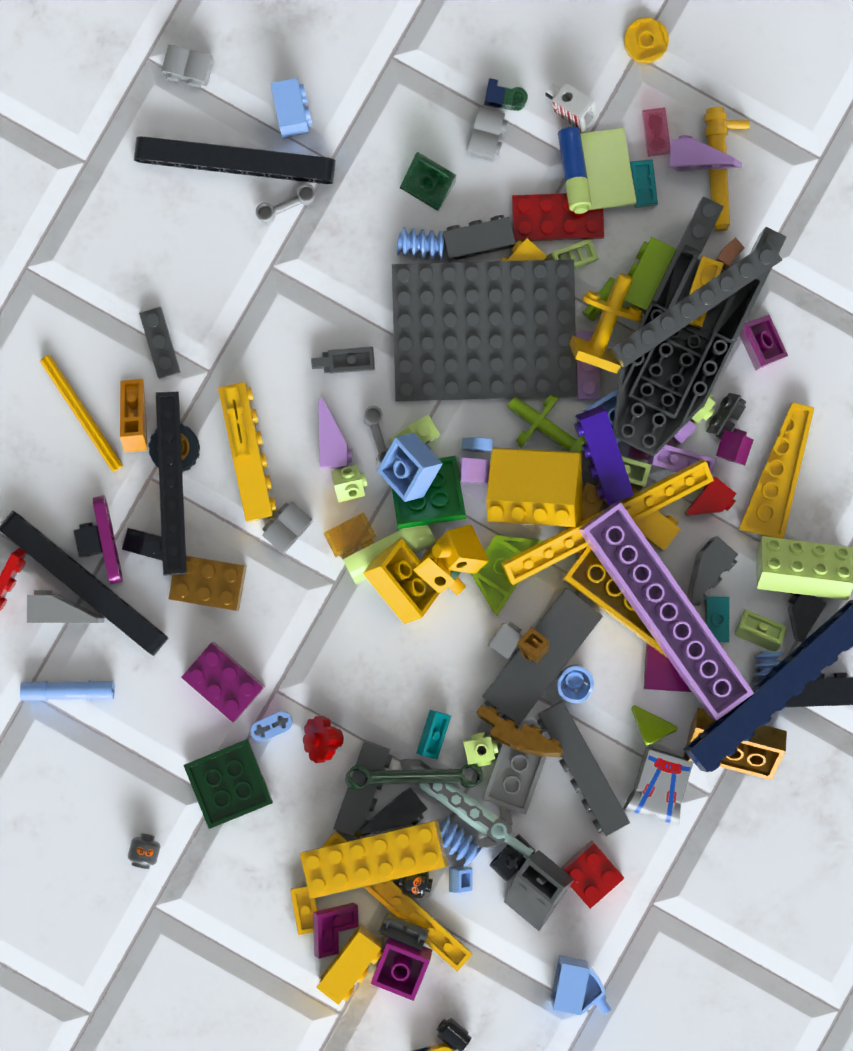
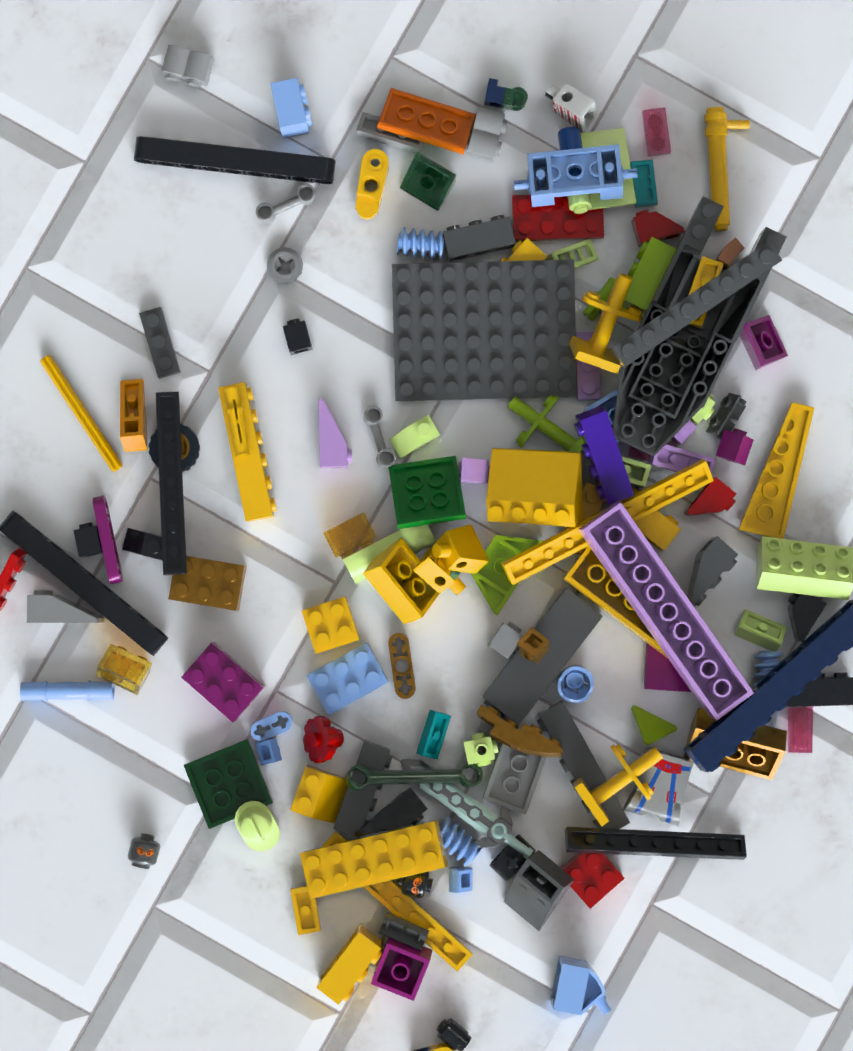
(124, 669): none -> clear yellow brick
(257, 825): none -> yellowish green piece
(268, 751): none -> medium blue plate
(287, 255): none -> light grey gear
(287, 527): light grey brick -> none
(297, 336): none -> black brick
(319, 794): none -> yellow slope
(328, 924): magenta plate -> none
(330, 625): none -> yellow brick
(345, 360): dark grey hinge -> none
(347, 678): none -> light blue plate
(349, 483): yellowish green brick -> none
(368, 129): none -> light grey plate
(369, 202): none -> yellow piece
(393, 649): none -> pearl gold beam
(409, 467): light blue piece -> none
(426, 121): none -> orange tile
(477, 444): light blue beam -> none
(551, 177): none -> light blue brick
(618, 781): none -> yellow piece
(646, 40): yellow tile -> none
(654, 225): none -> red slope
(655, 843): none -> black plate
(692, 155): lavender slope -> none
(718, 617): teal plate -> none
(800, 729): none -> clear pink plate

